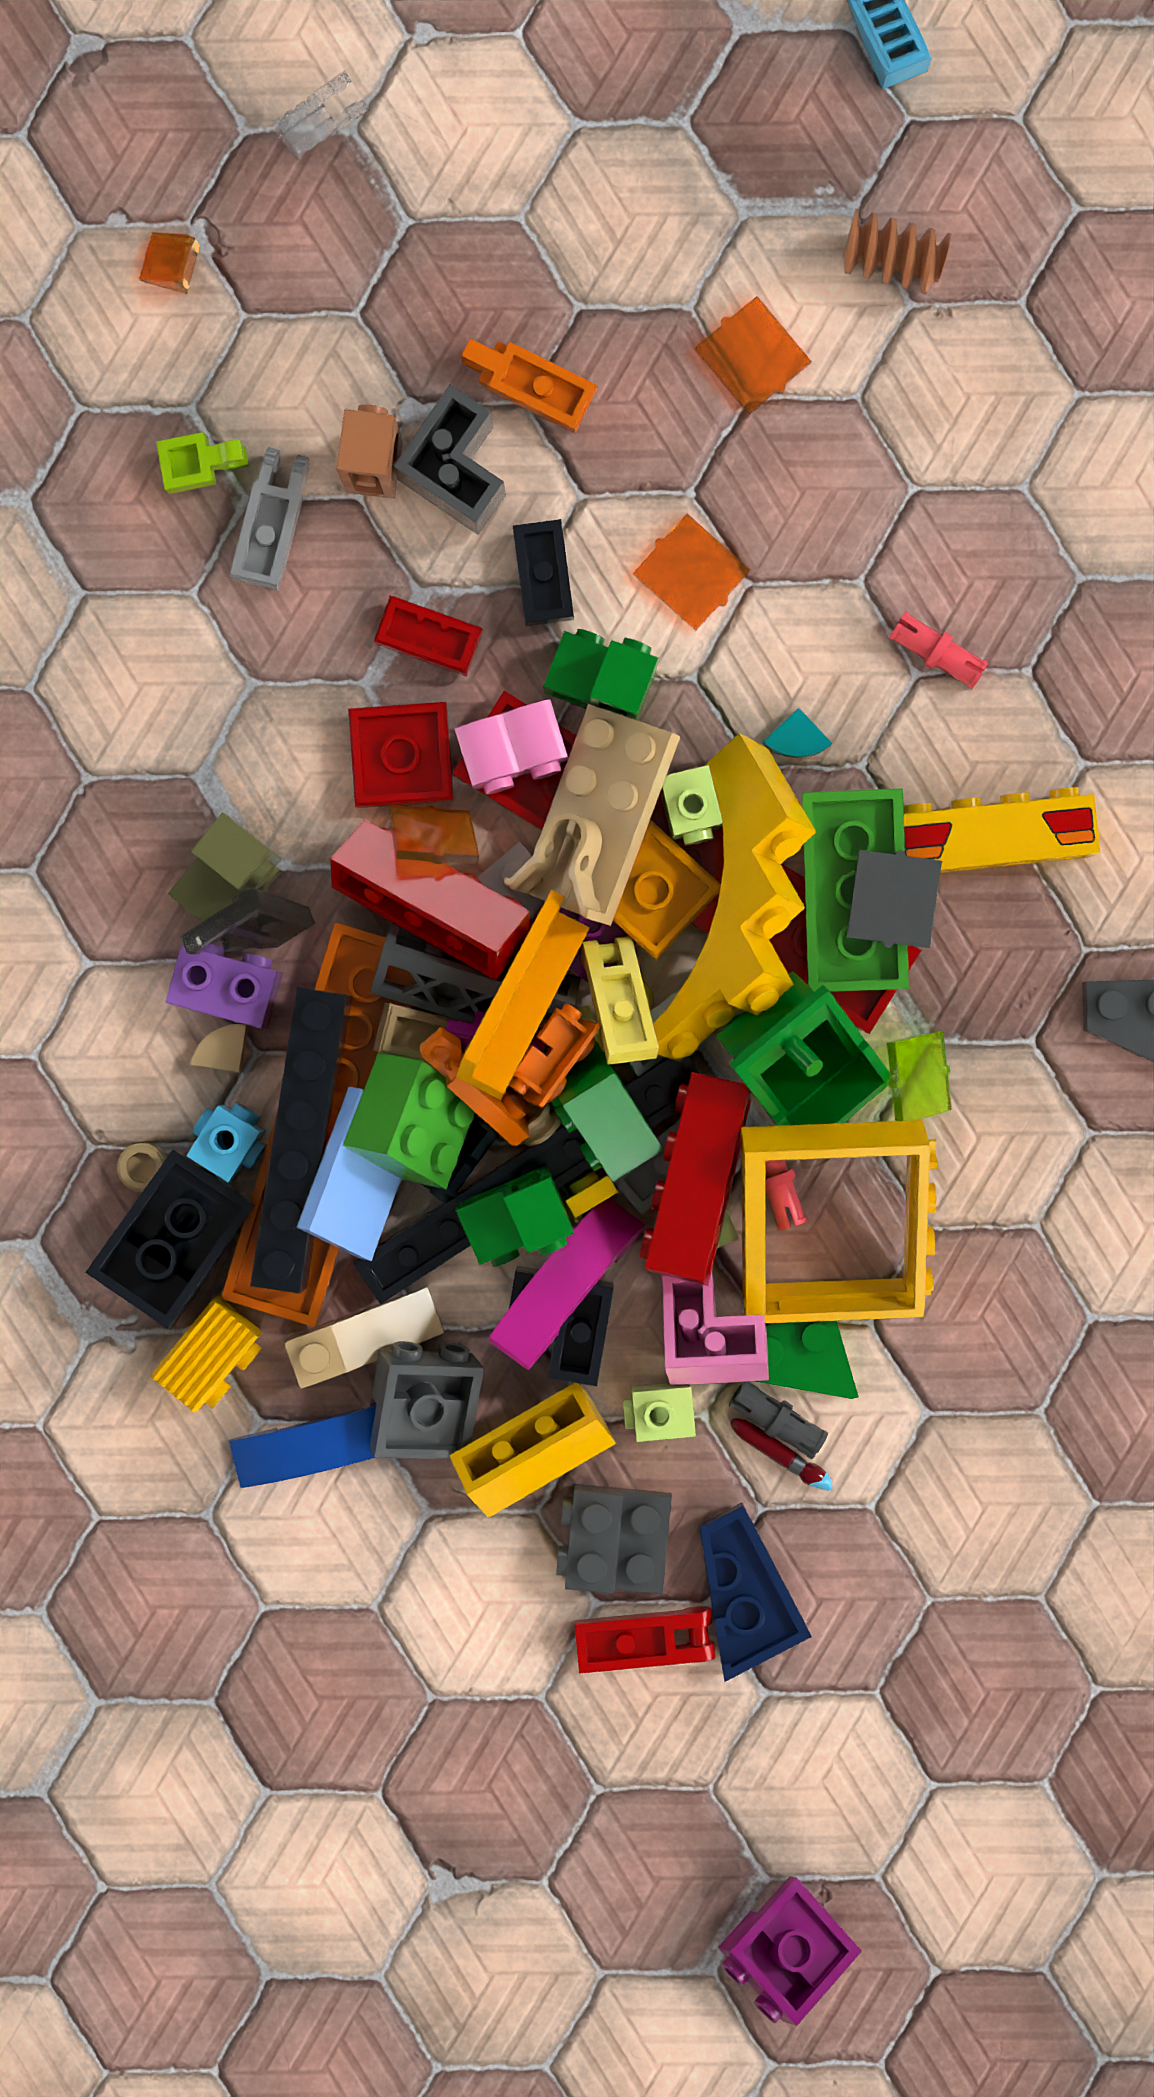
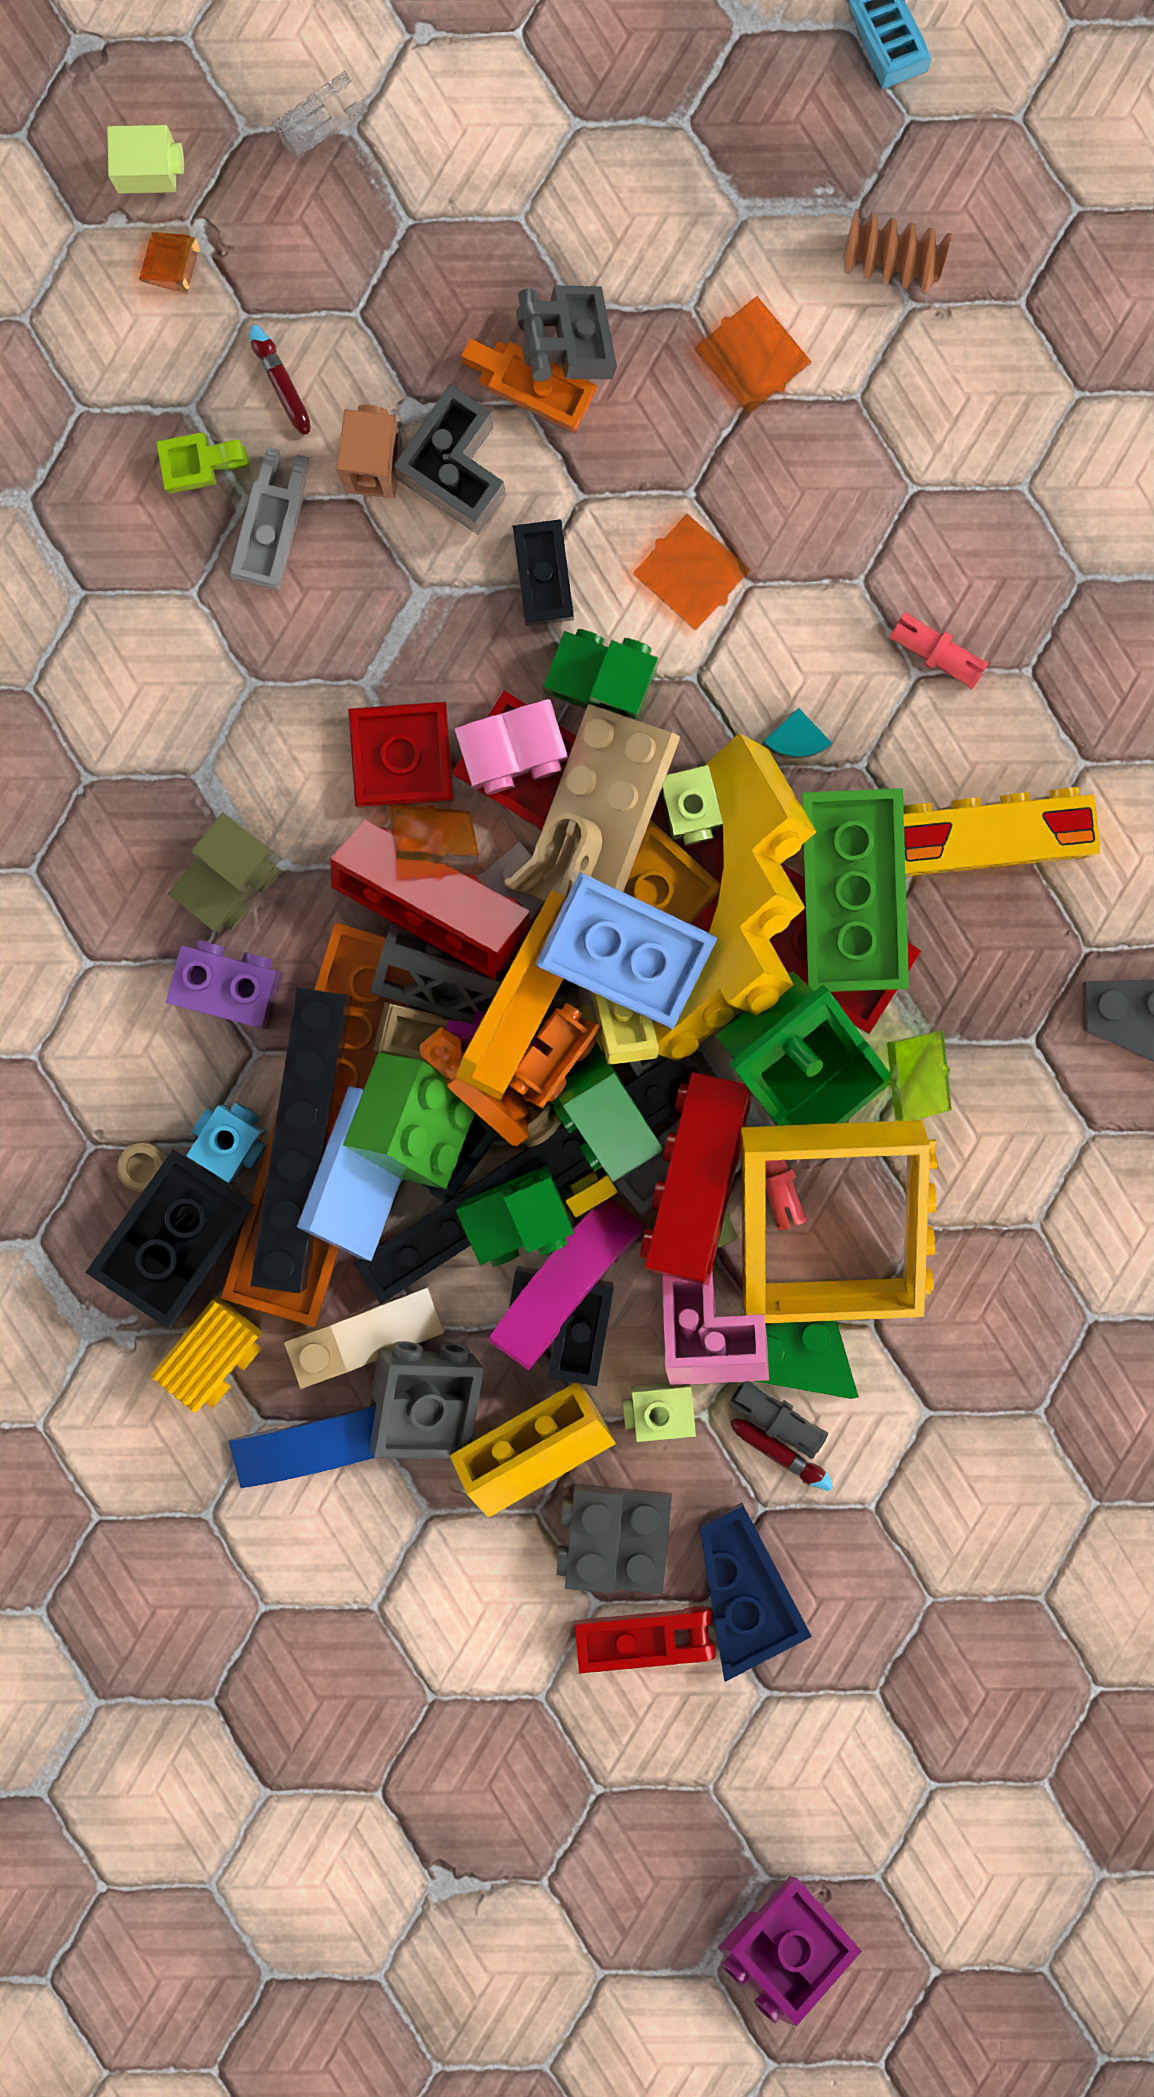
(143, 159): none -> yellowish green brick
(222, 1048): tan tile -> none
(250, 921): clear smoke wing -> none
(280, 379): none -> dark red piece
(428, 635): red plate -> none
(581, 328): none -> dark grey plate
(626, 950): none -> light blue tile
(894, 898): dark grey piece -> none

